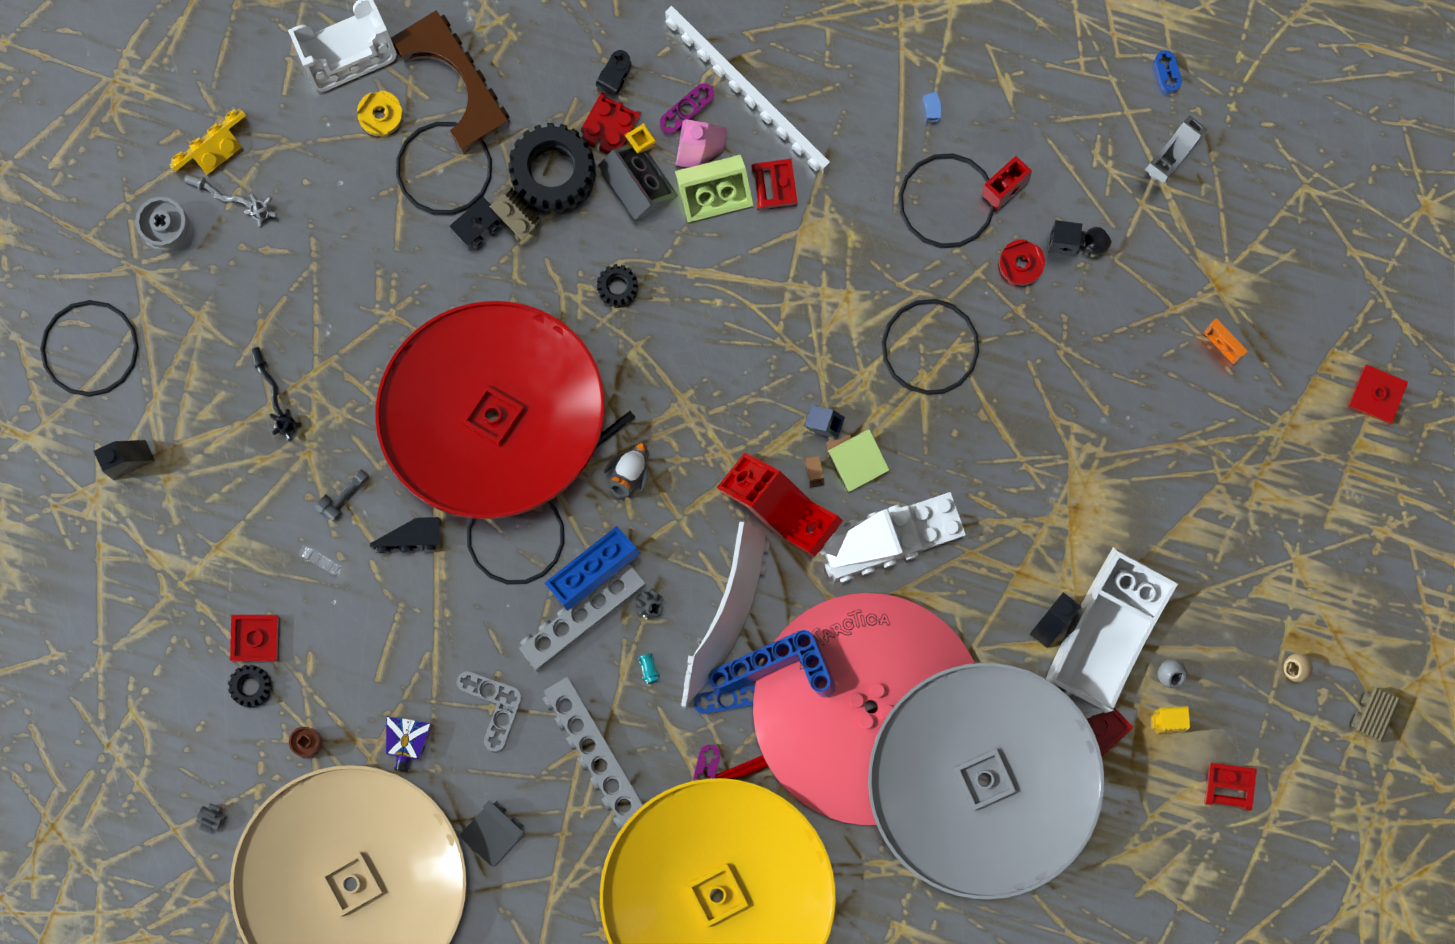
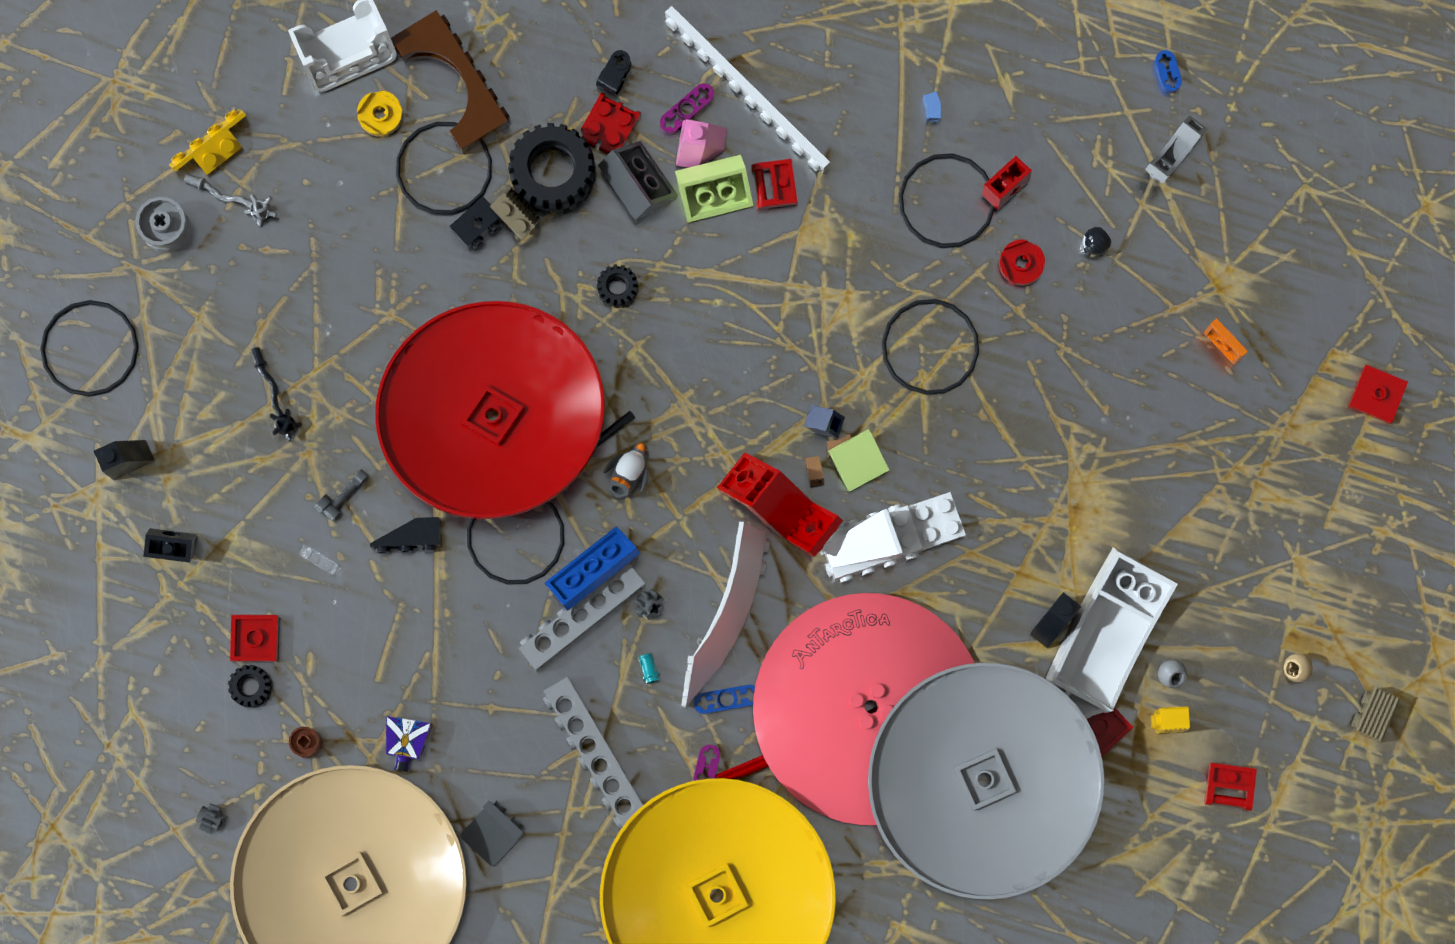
(169, 545): none -> black brick
(501, 707): light grey beam -> none
(641, 139): yellow slope -> none
(775, 663): blue beam -> none
(1066, 238): black brick -> none

